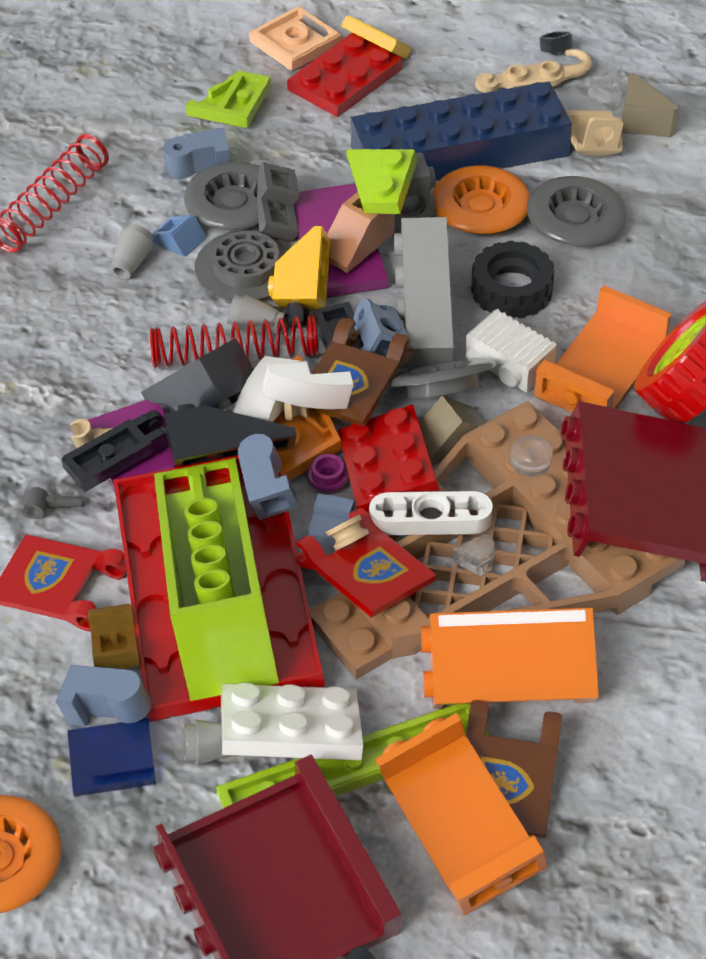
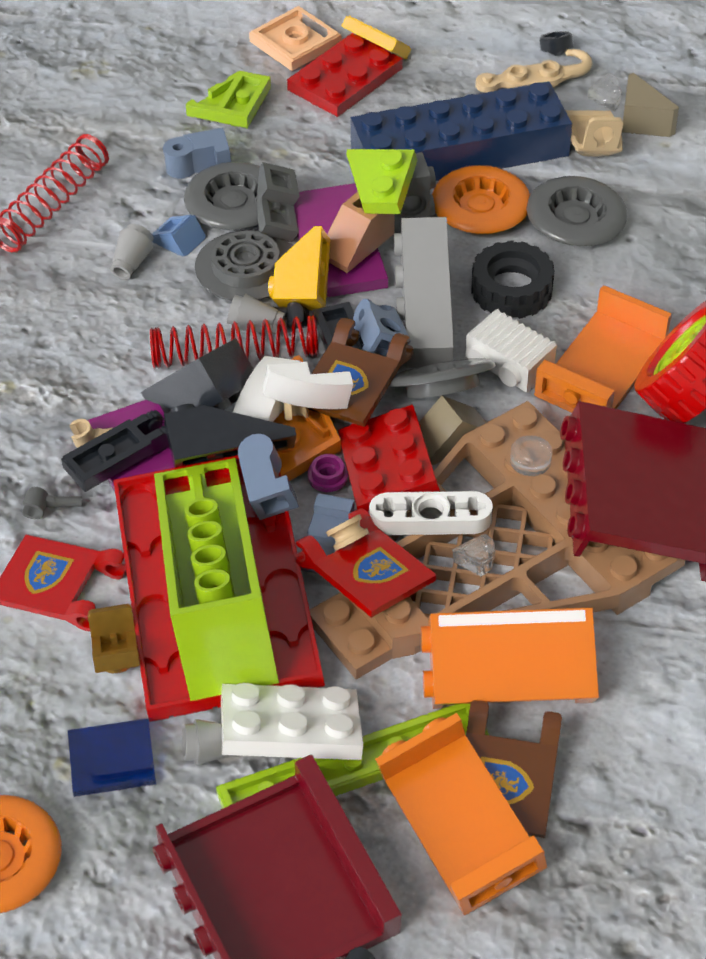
(102, 694): sand blue leg -> none

